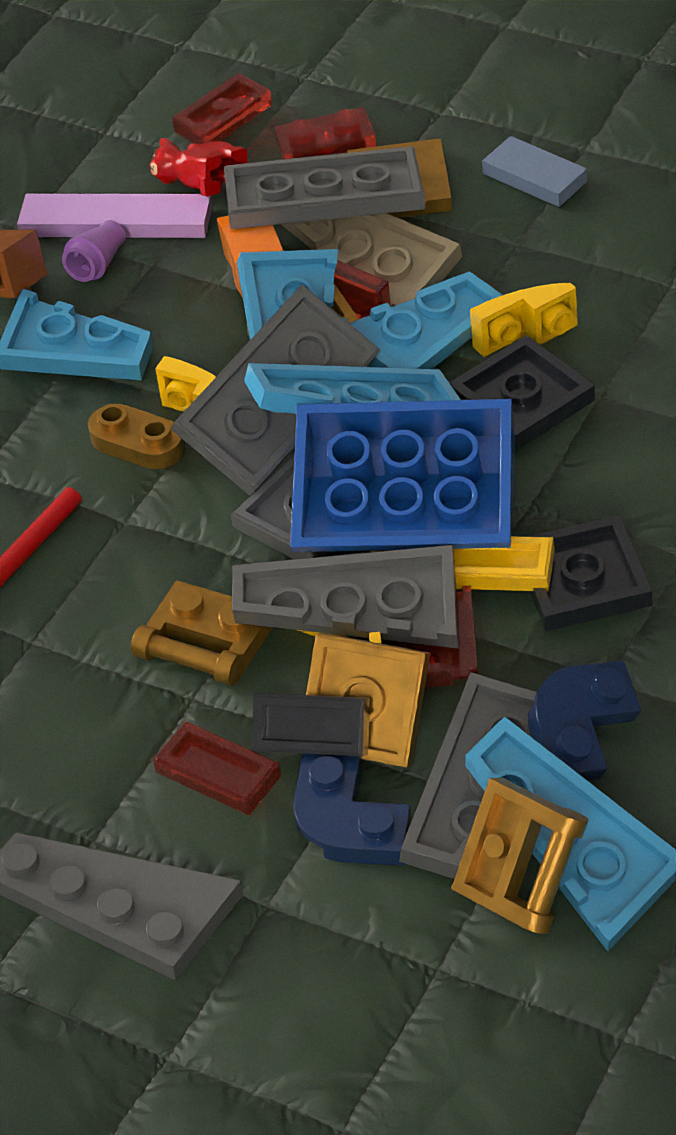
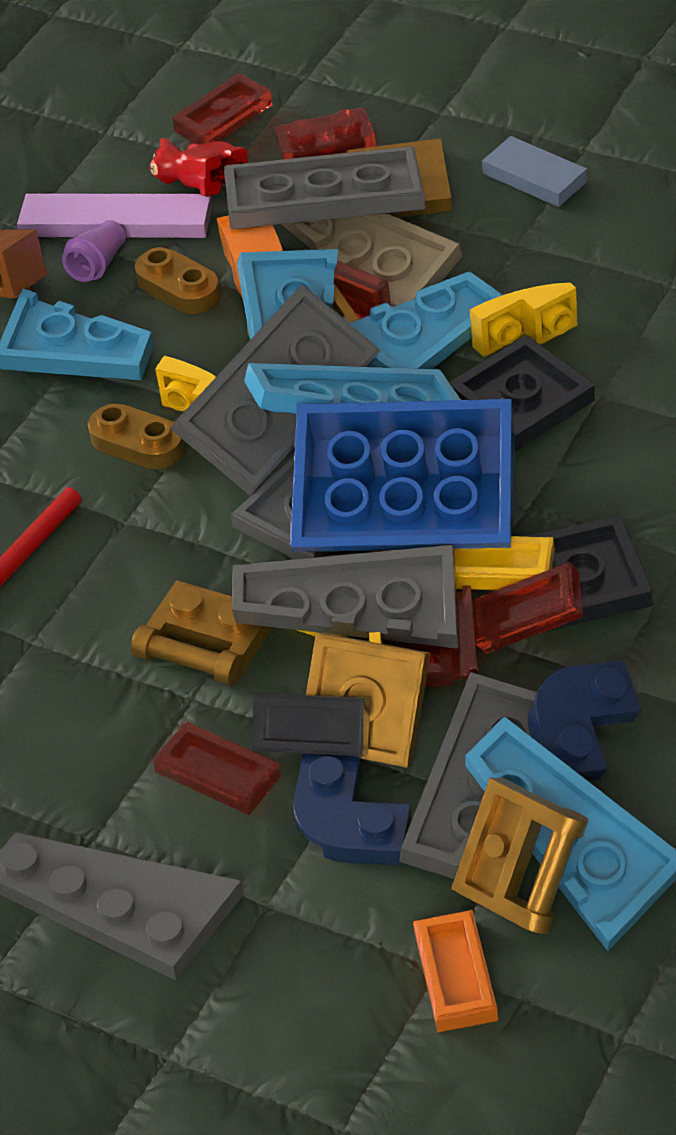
(177, 280): none -> pearl gold plate
(455, 971): none -> orange tile
(527, 608): none -> clear red tile

